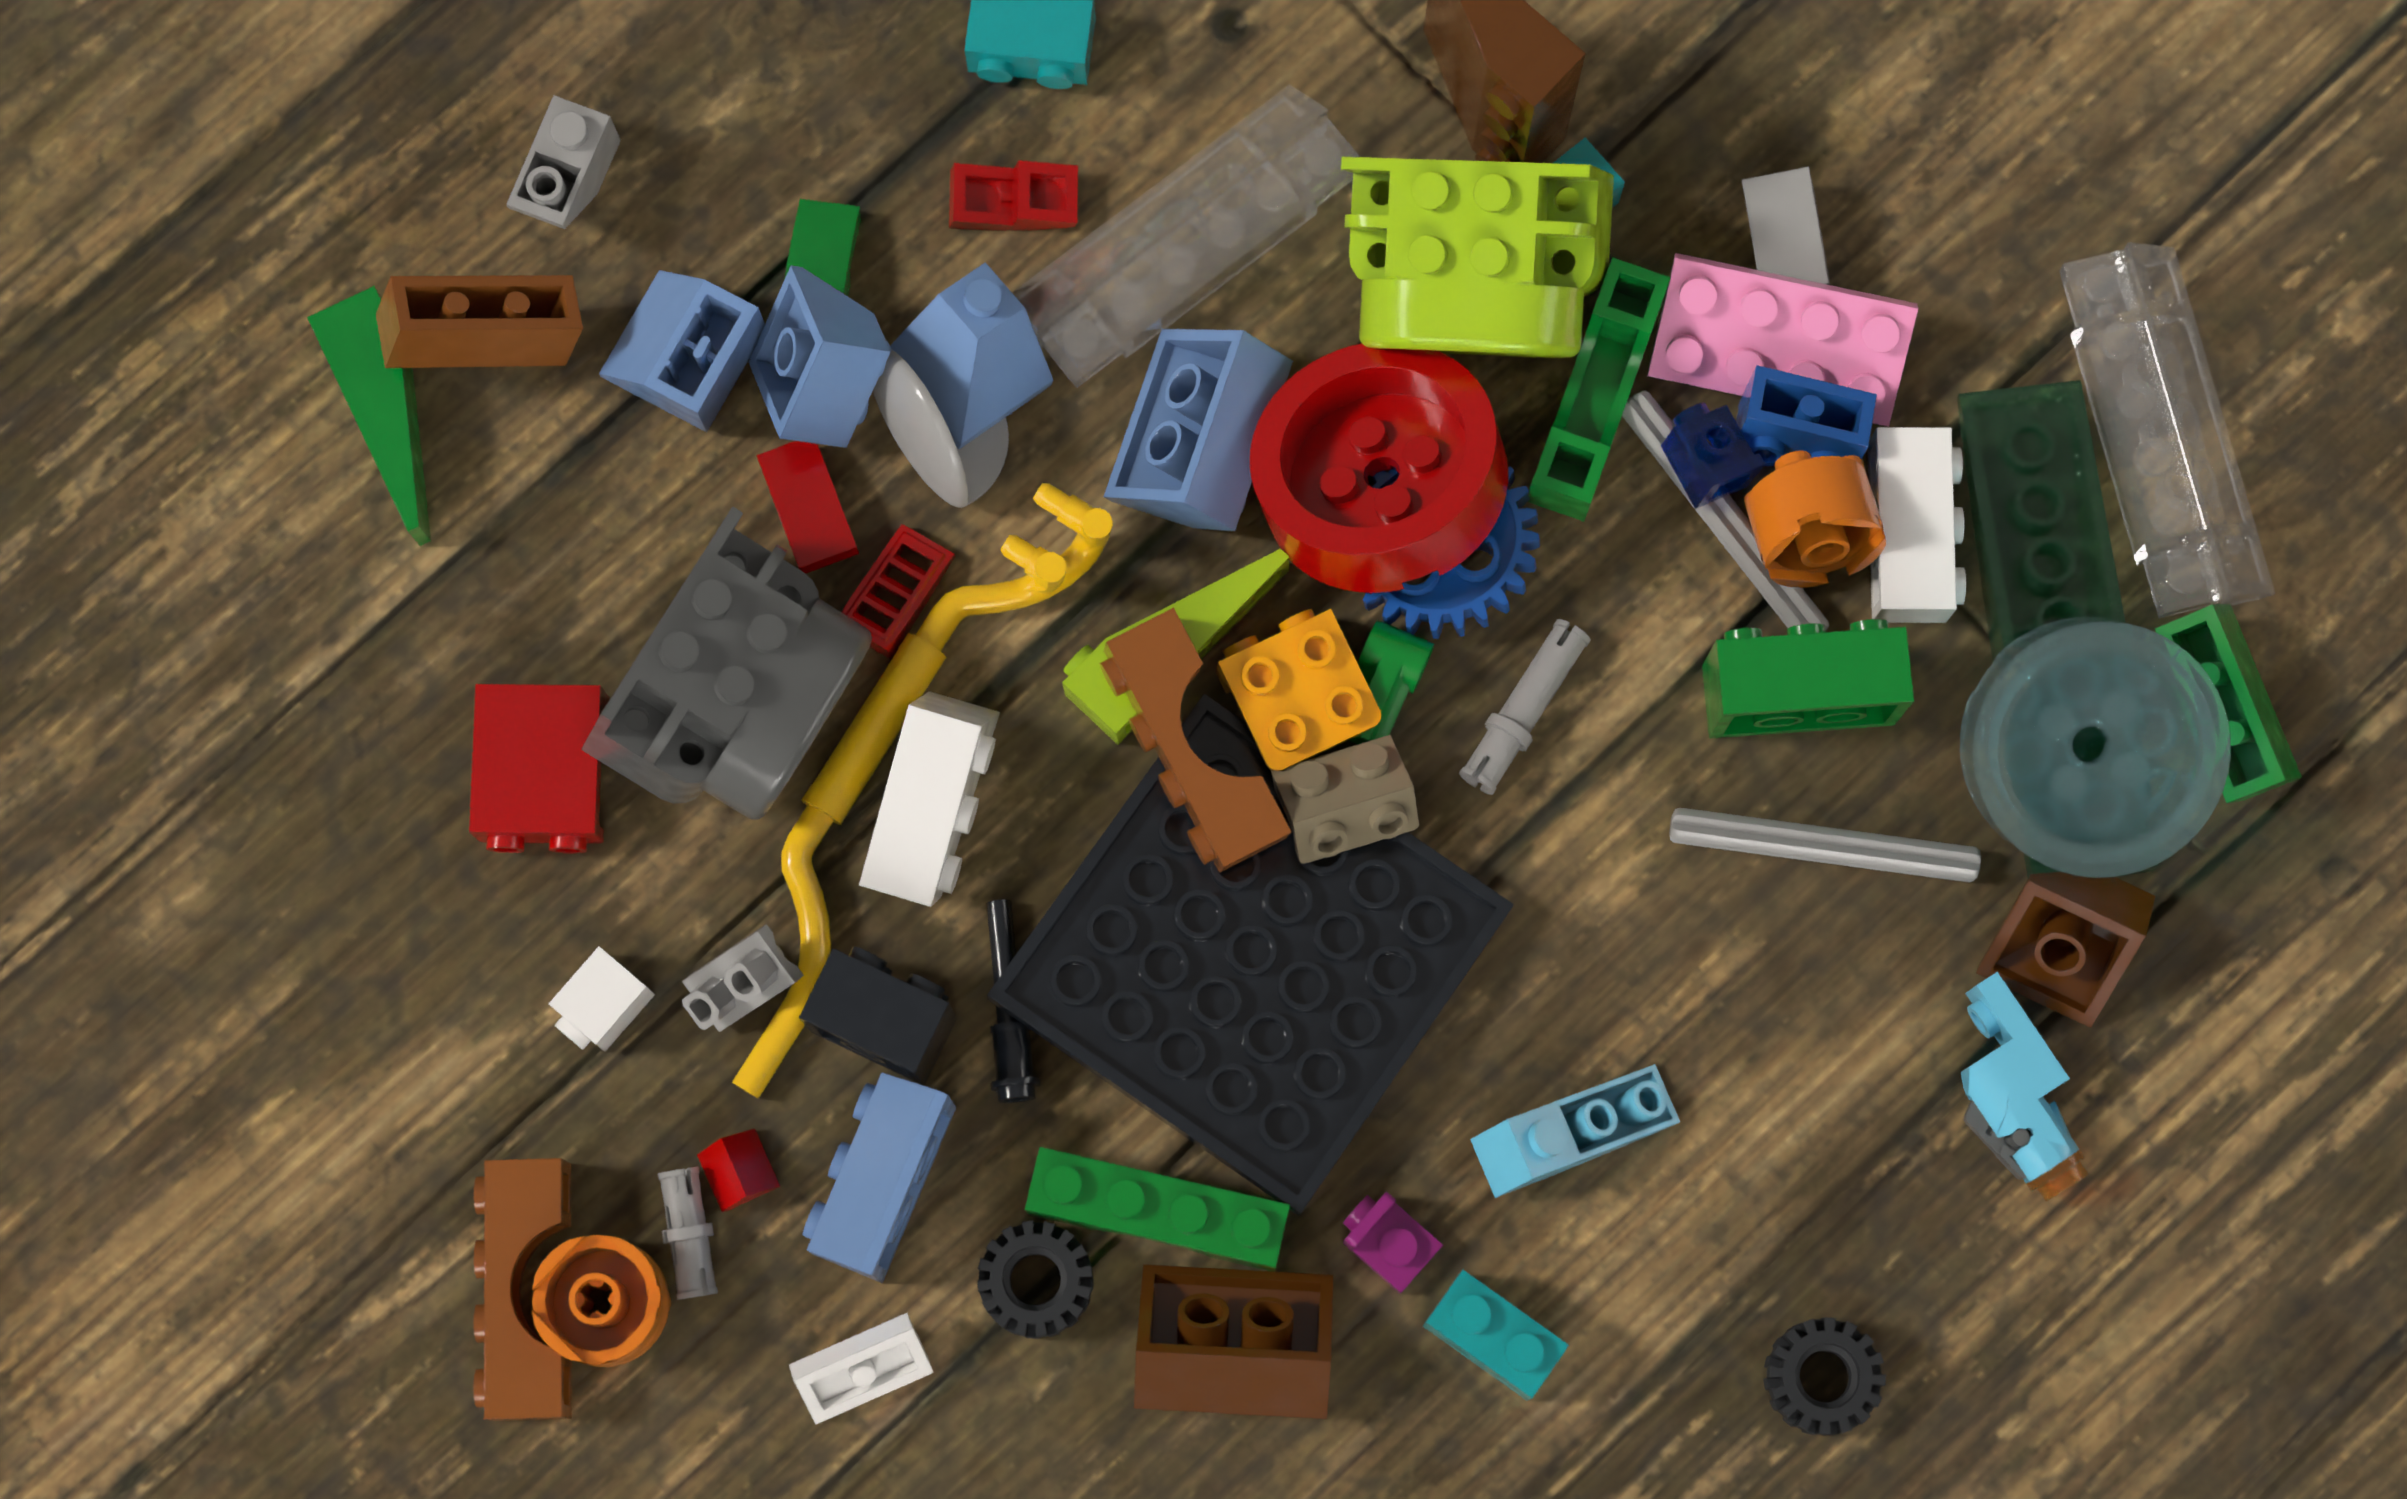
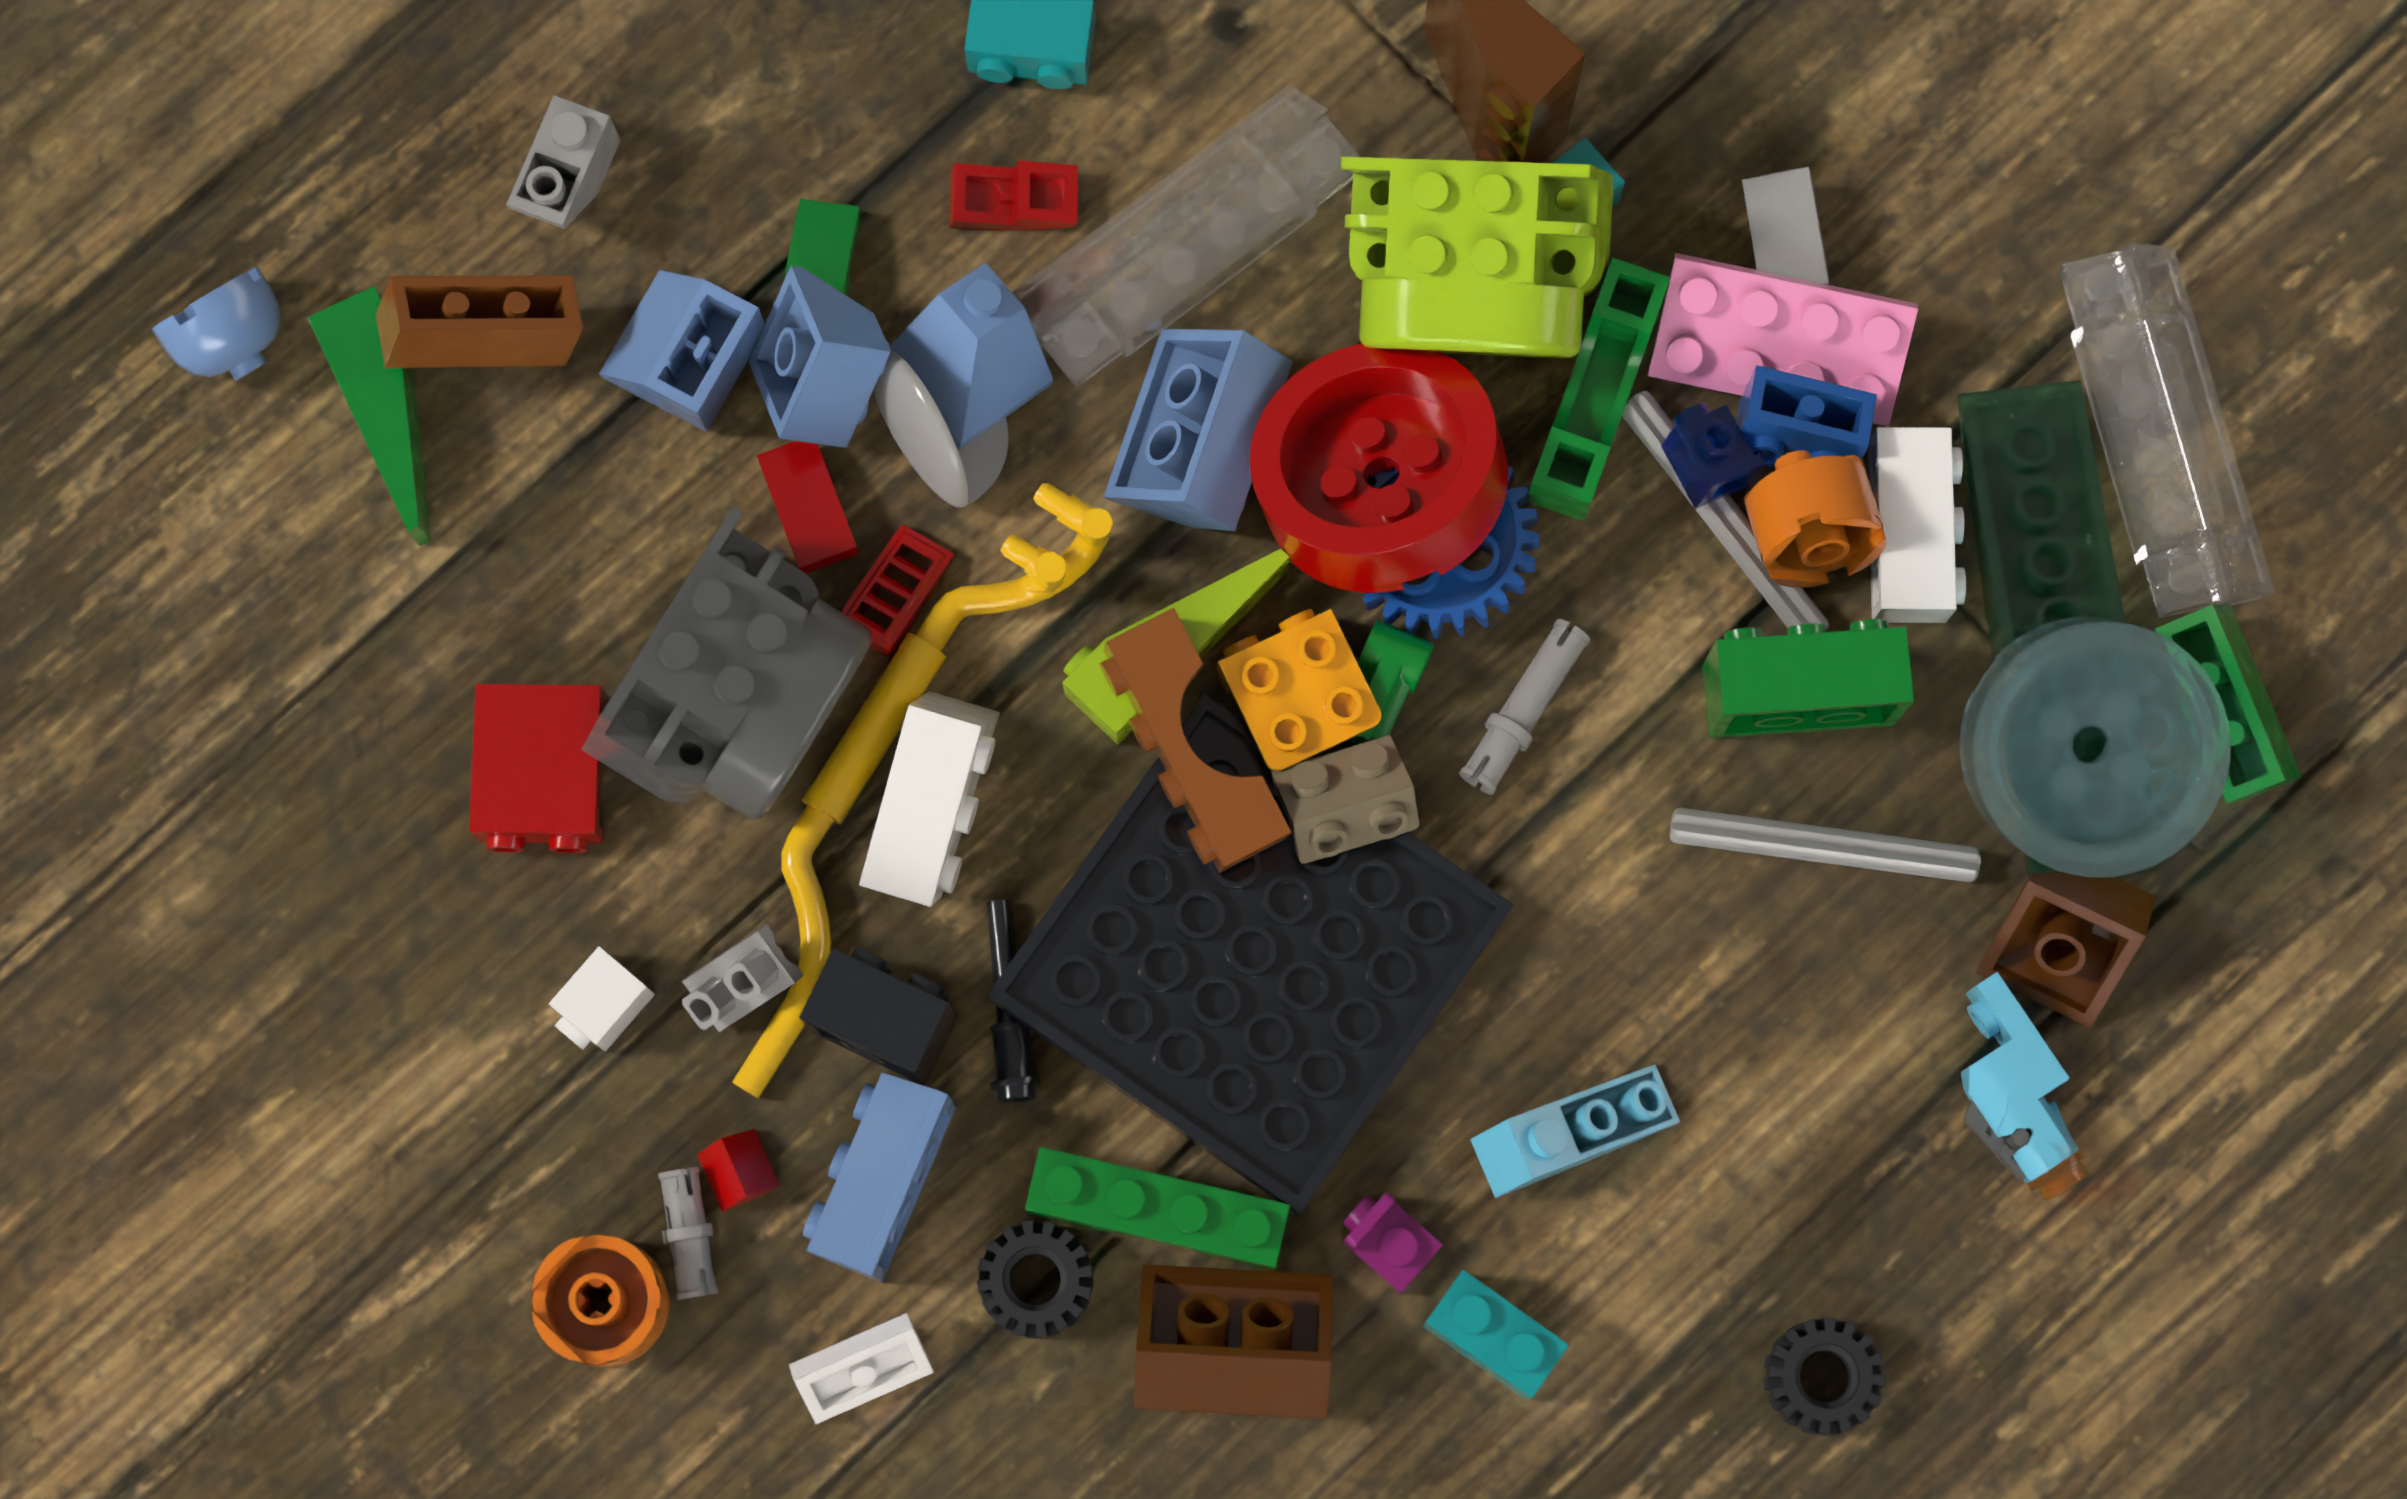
(224, 328): none -> medium blue cylinder
(521, 1208): dark orange arch -> none

